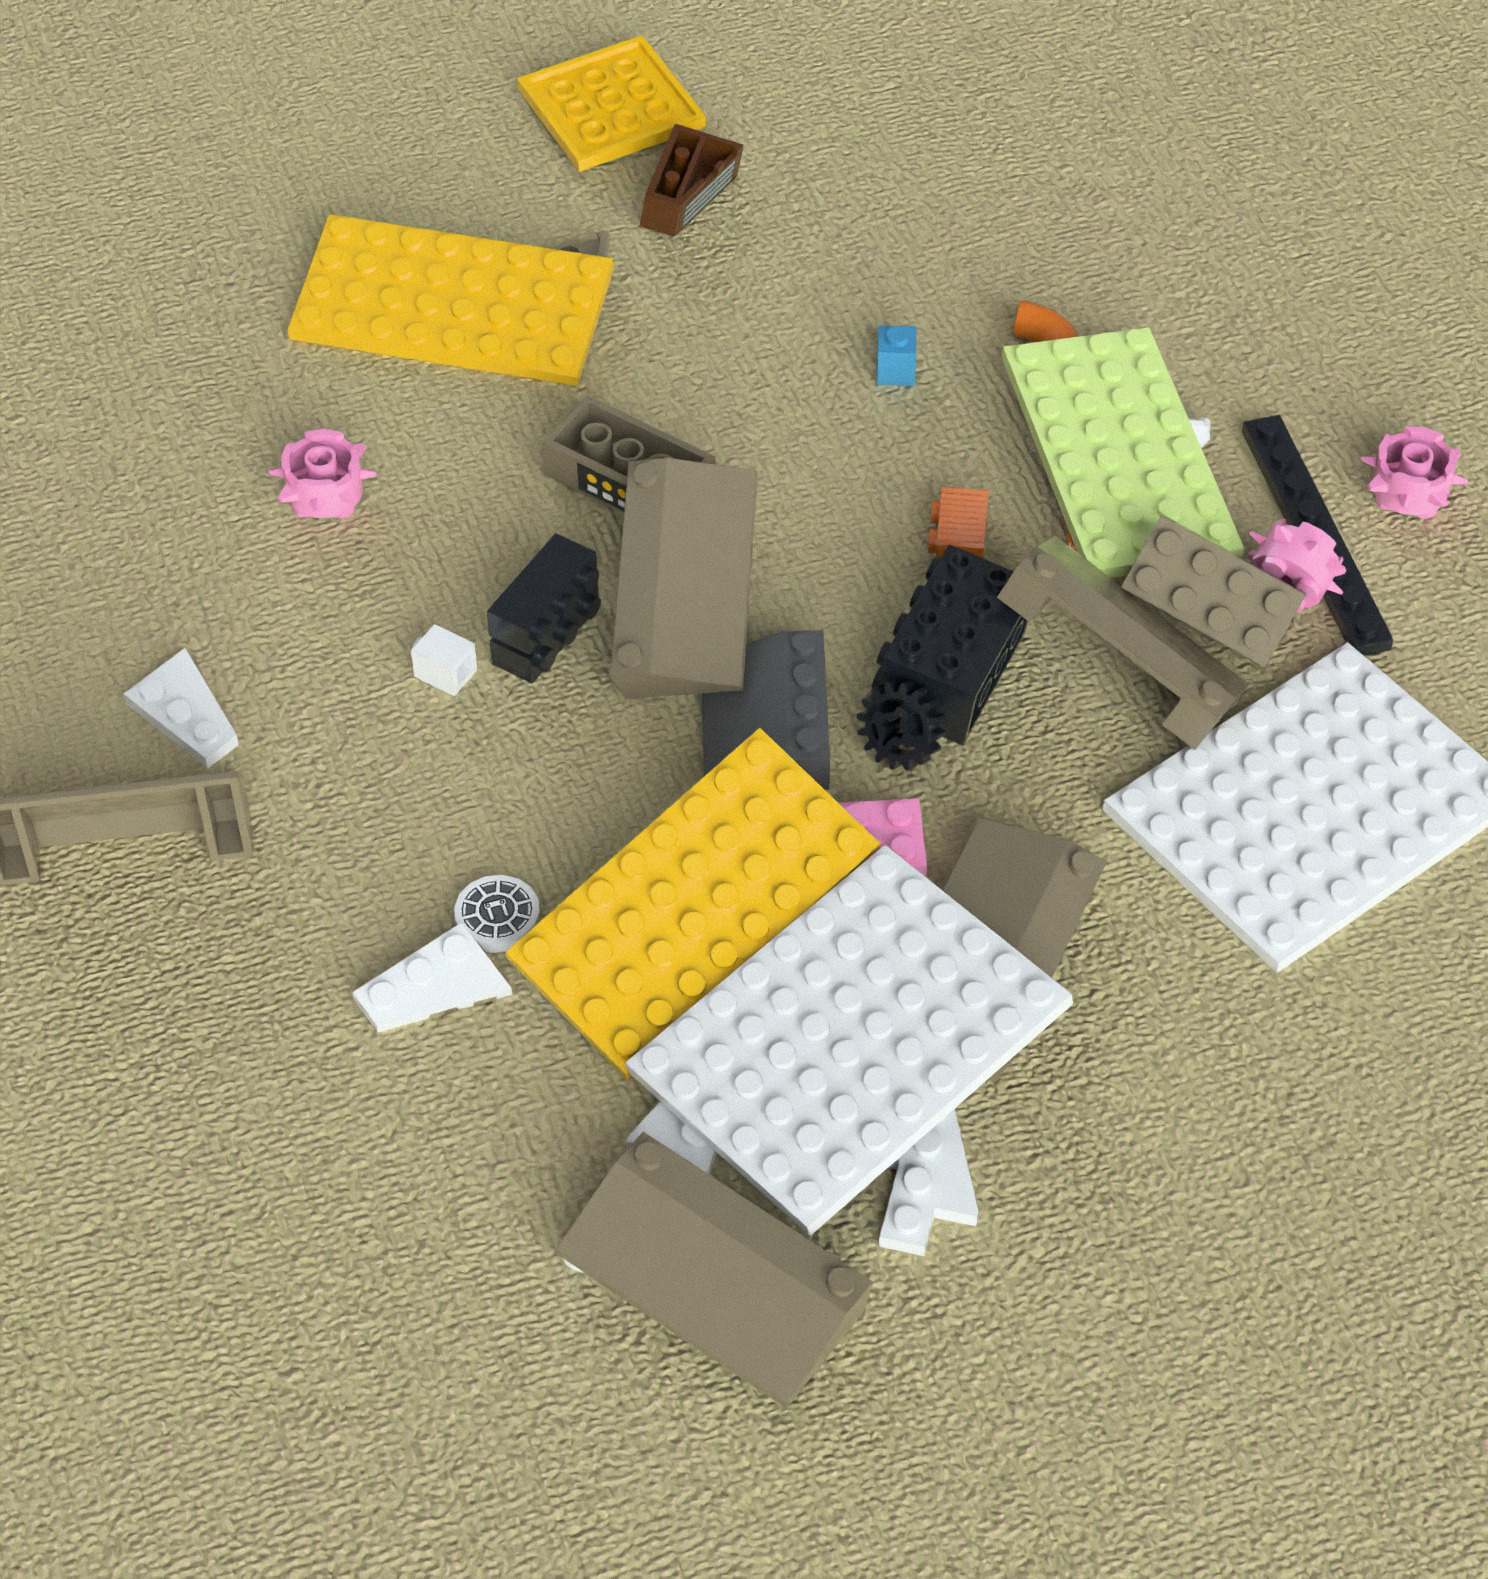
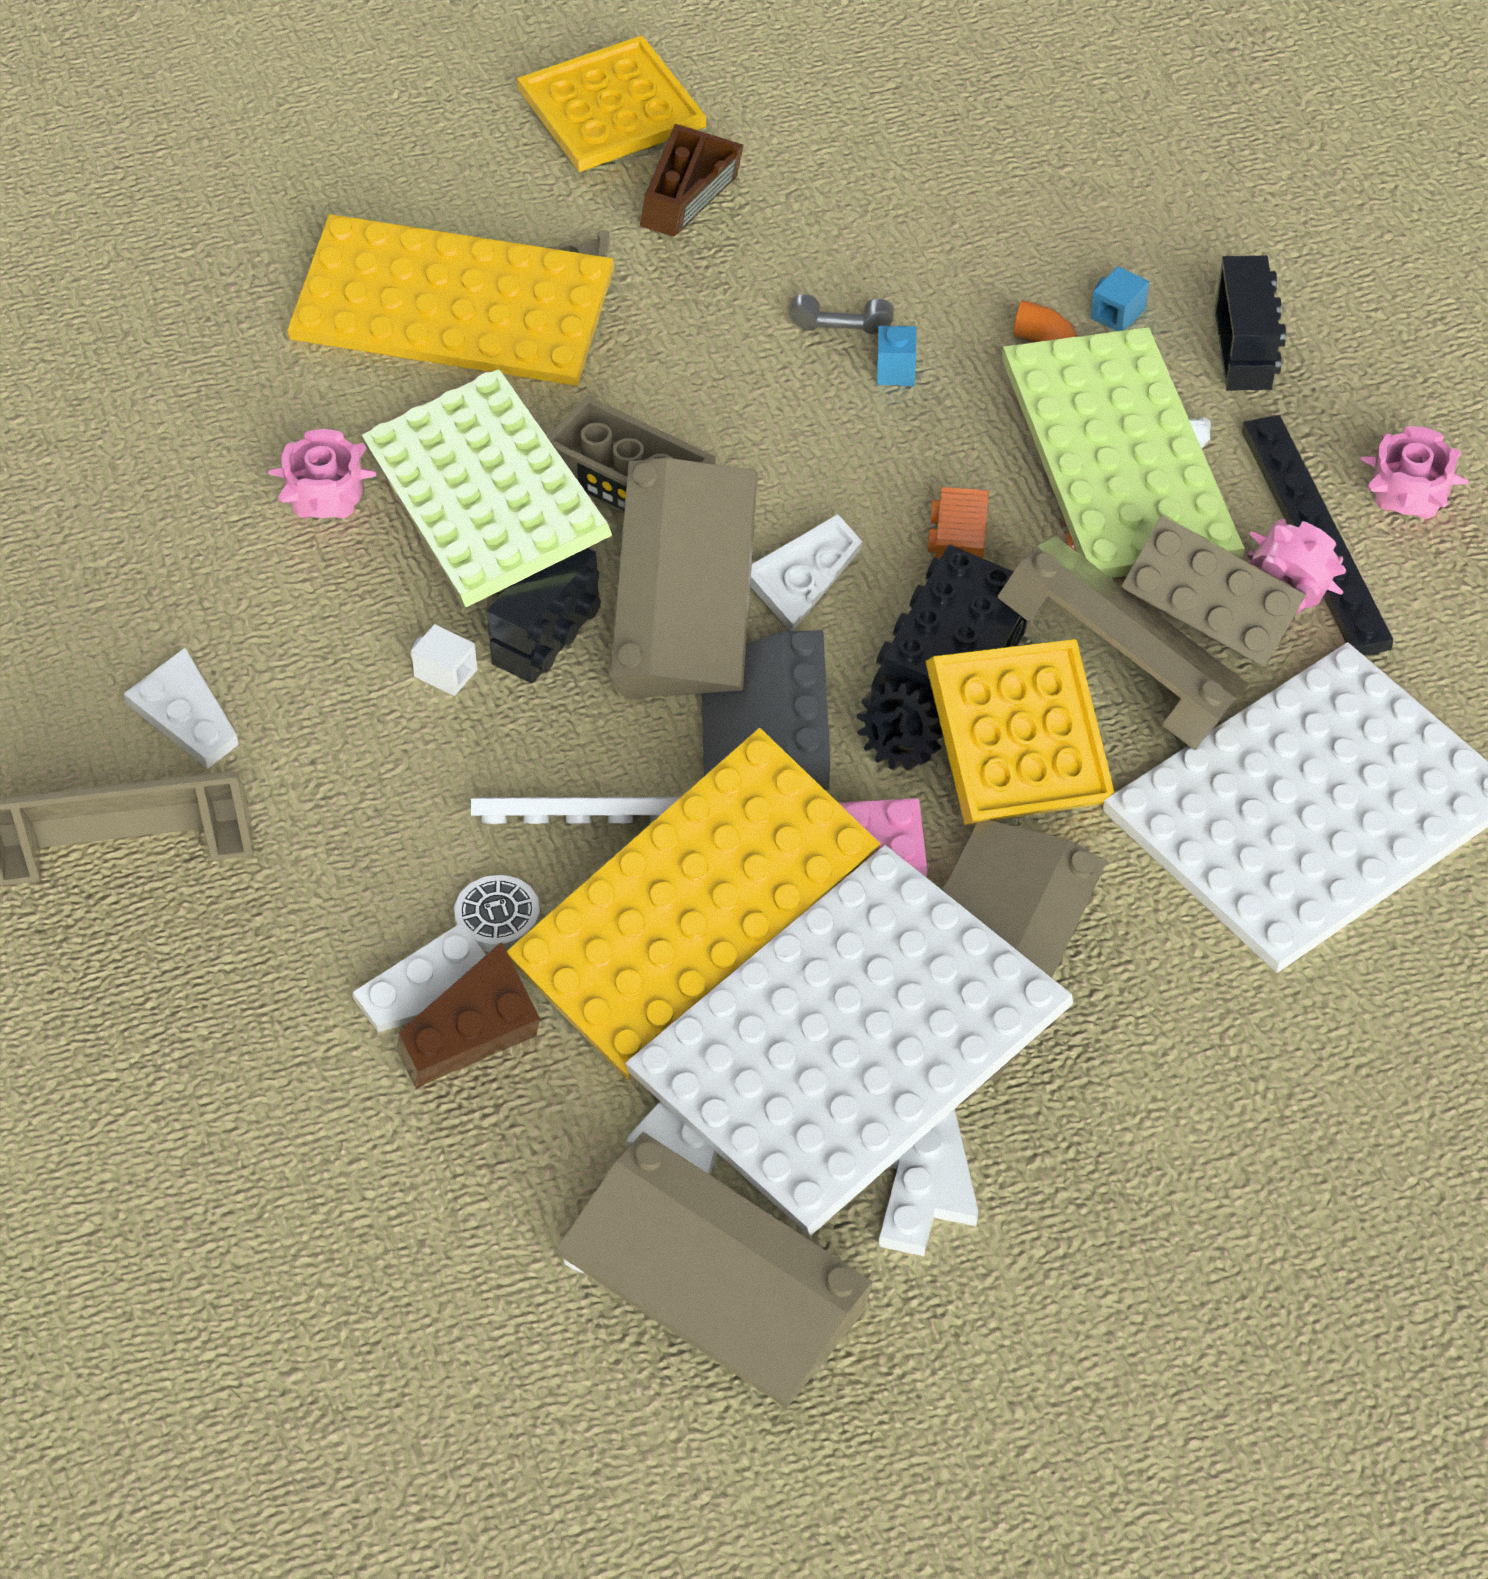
(469, 1021): none -> reddish brown wedge
(485, 487): none -> yellowish green plate
(577, 809): none -> white plate
(804, 569): none -> white wing
(806, 315): none -> flat silver bar
(1020, 730): none -> yellow plate
(1119, 299): none -> dark azure brick
(1249, 323): none -> black piece

